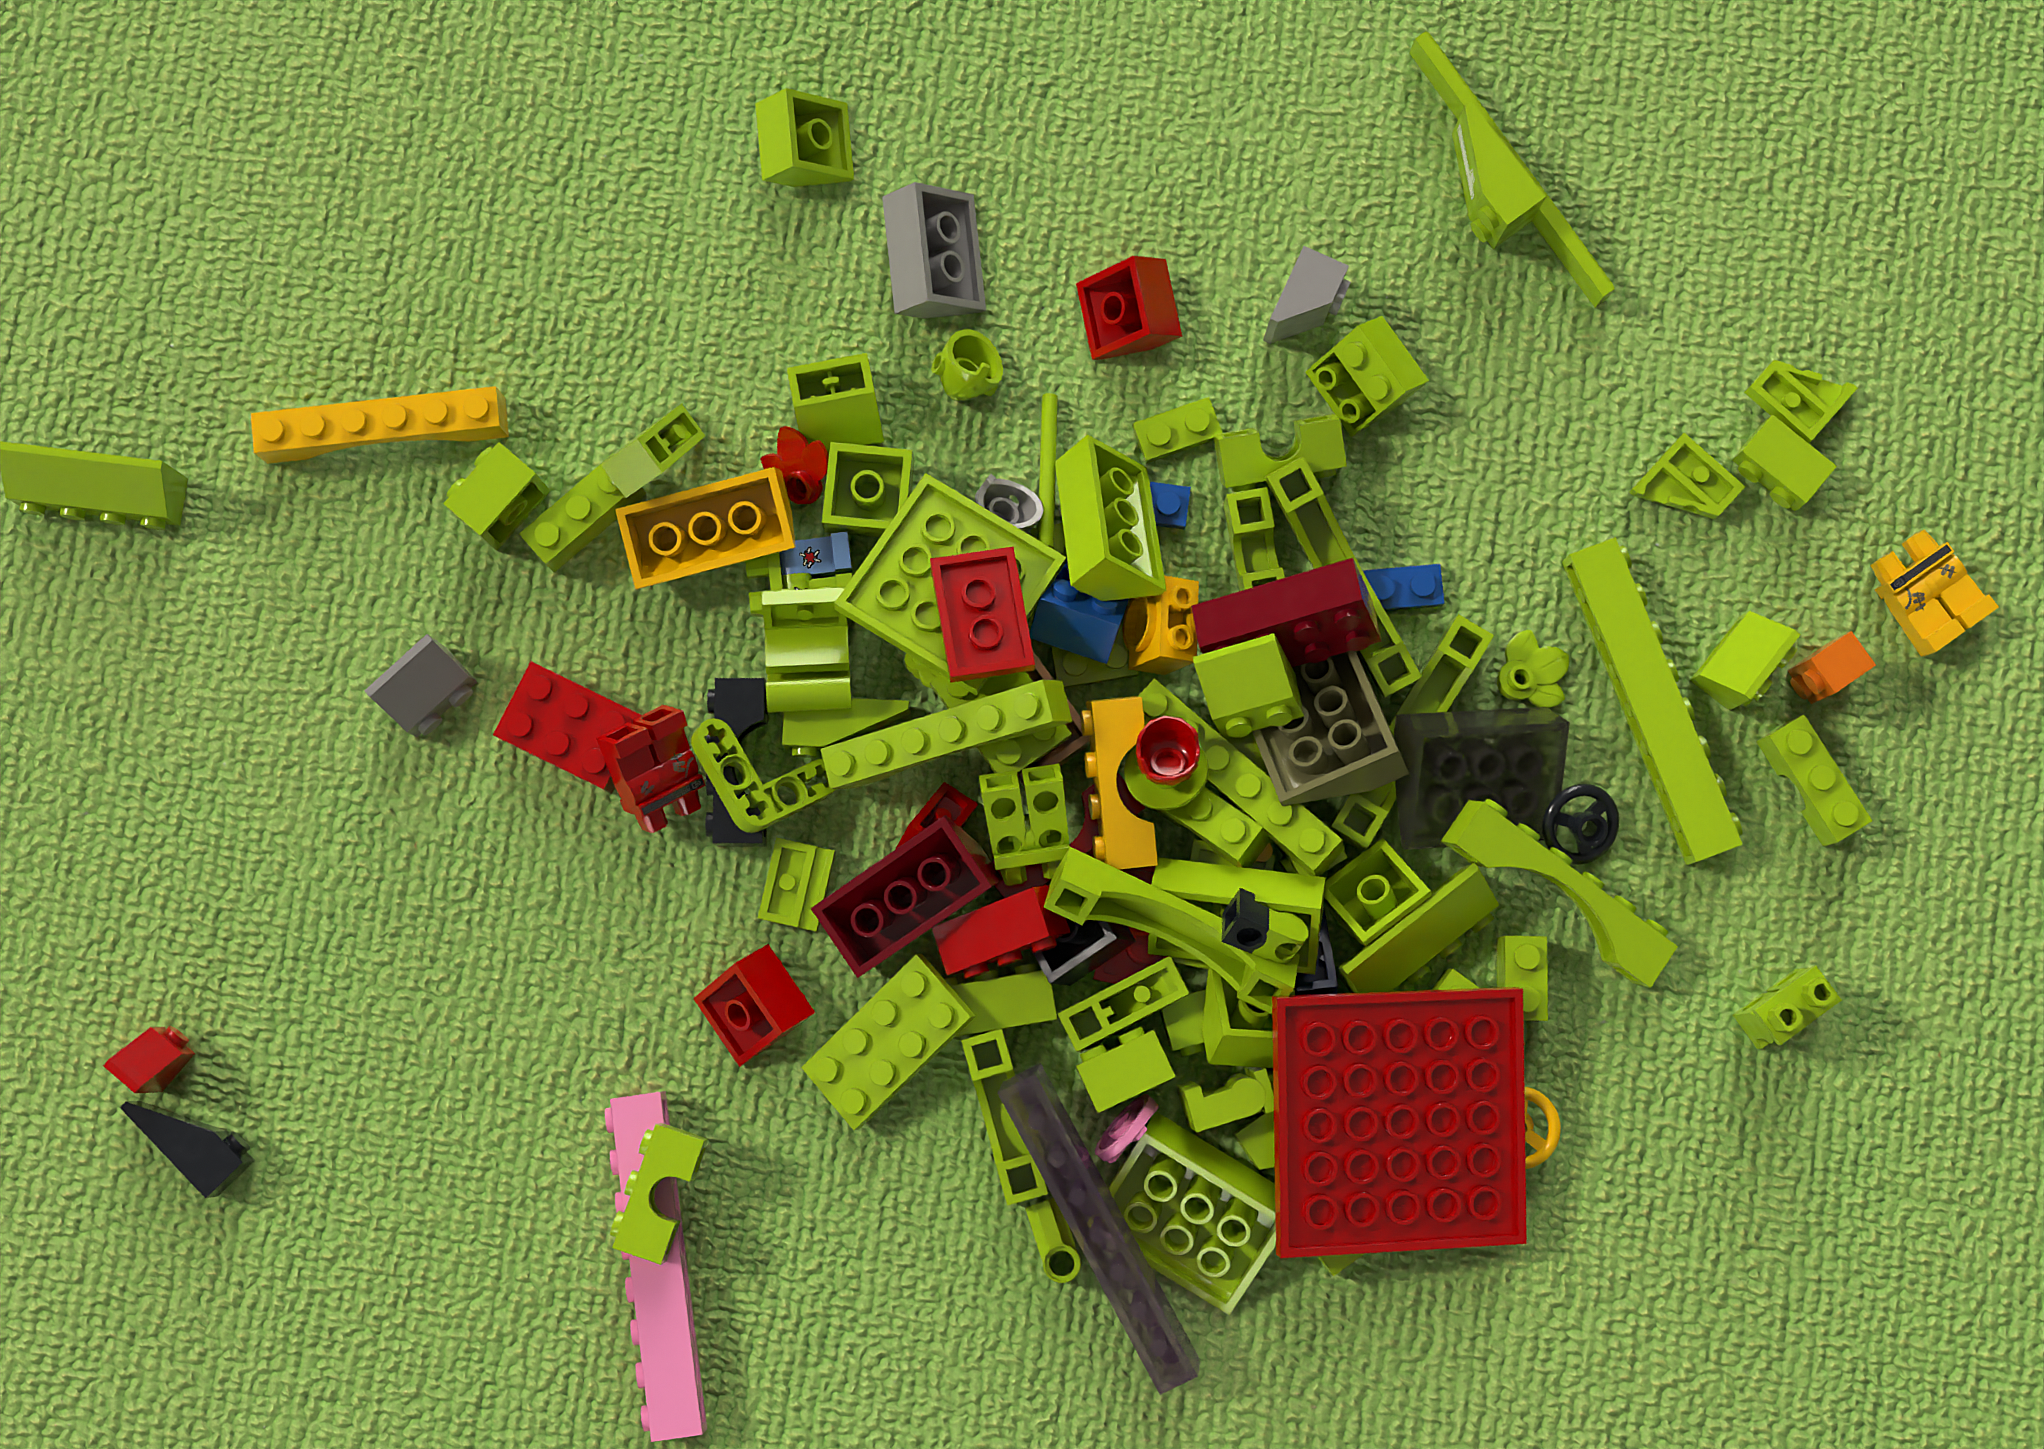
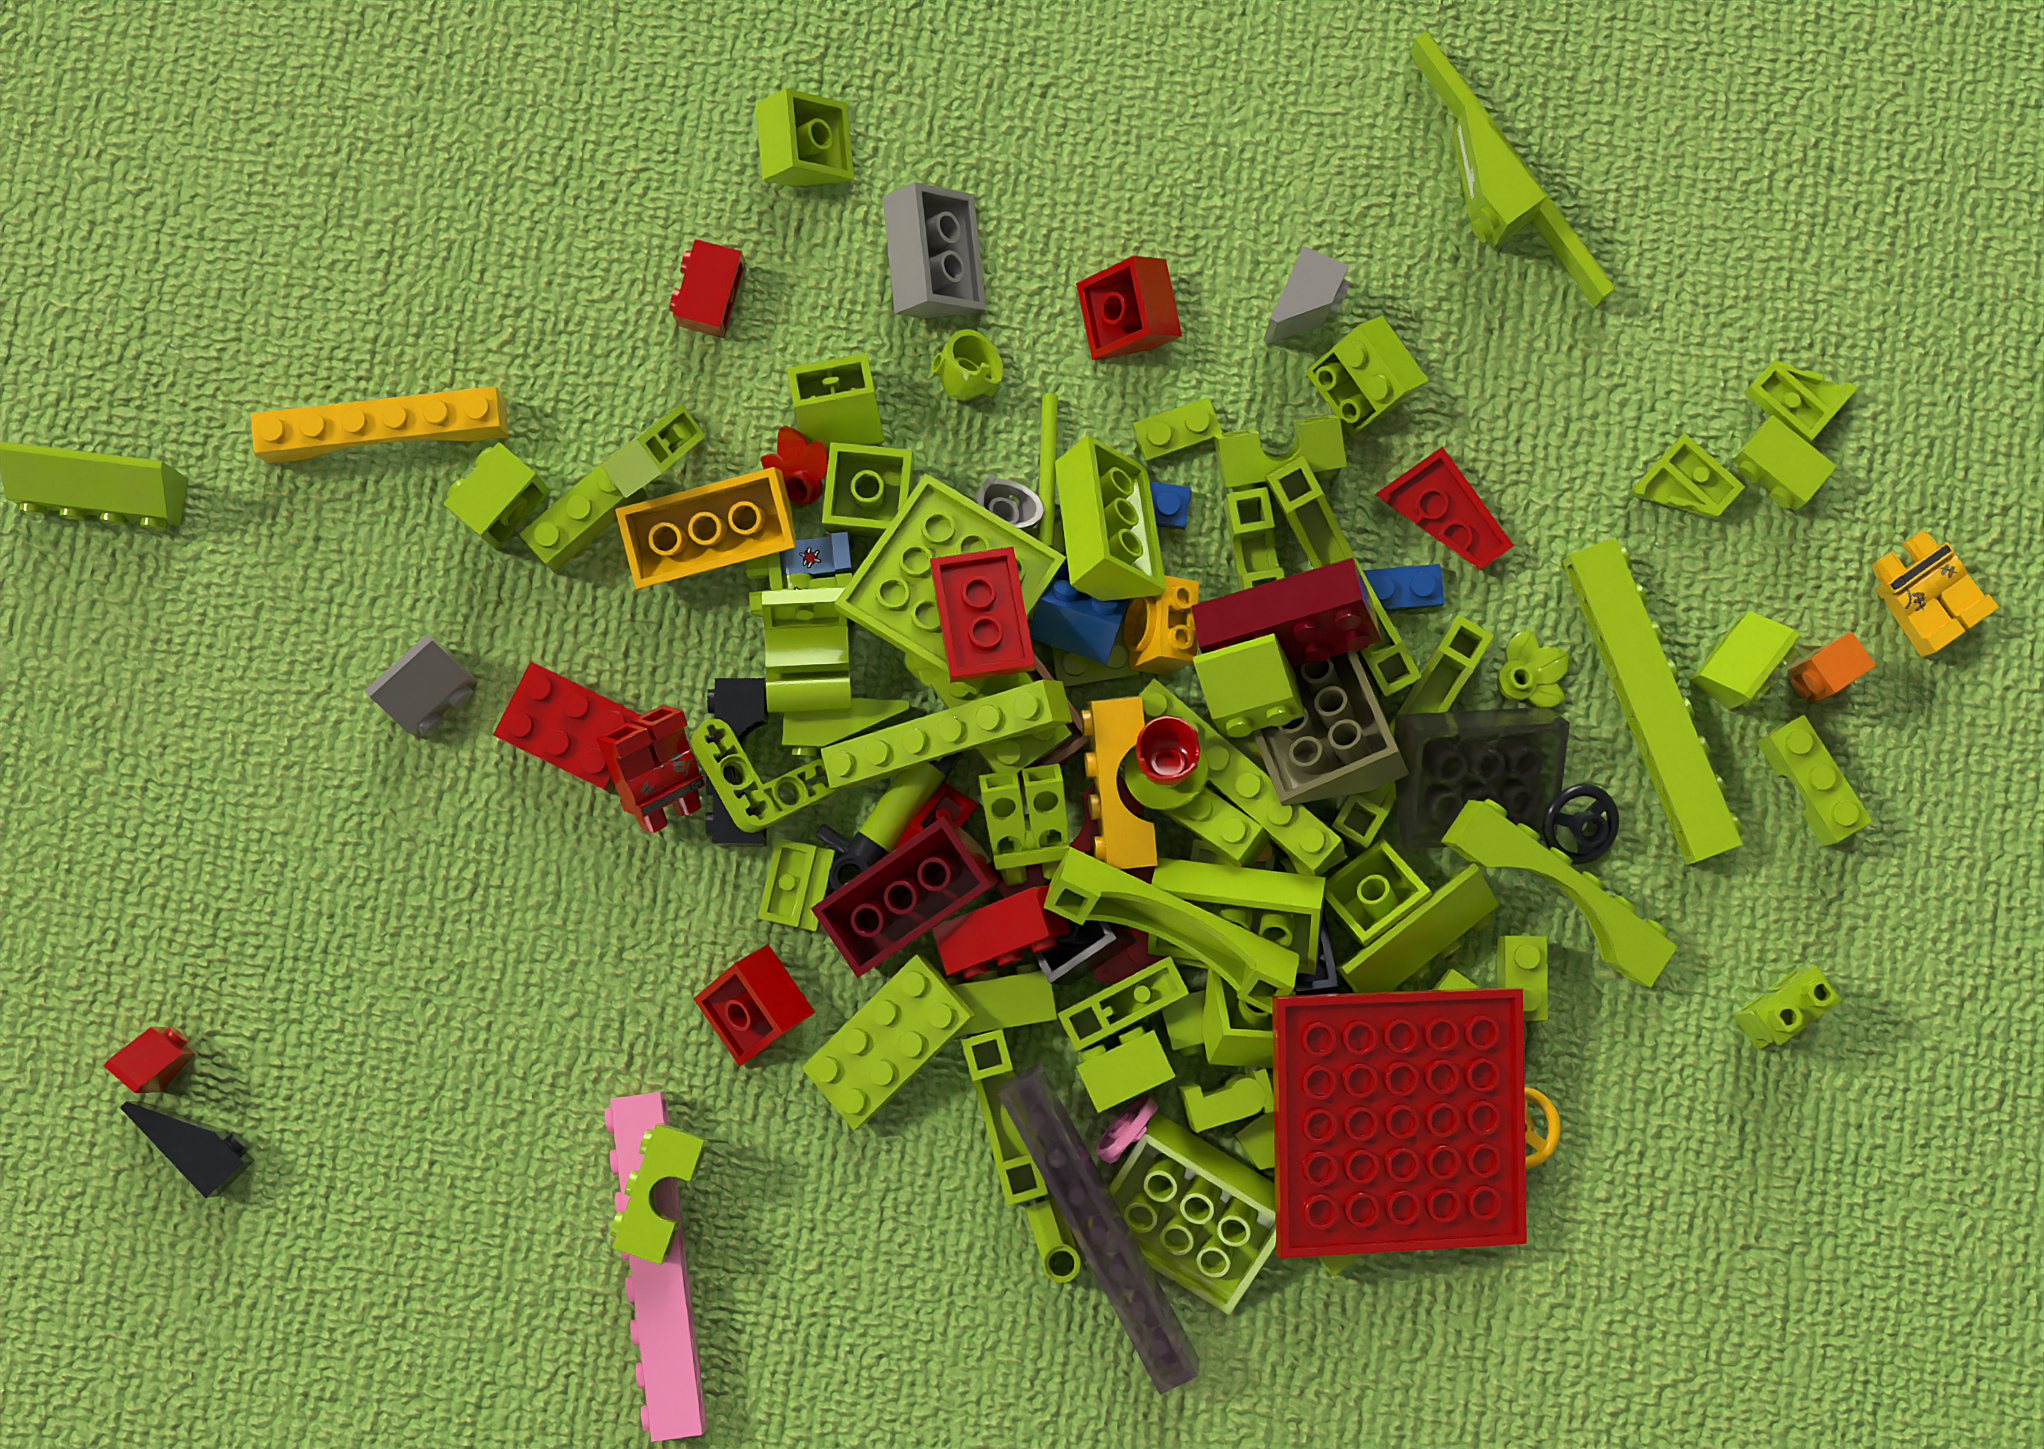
(707, 288): none -> red brick
(889, 818): none -> lime piece
(1262, 929): leg -> none
(1448, 509): none -> red wing

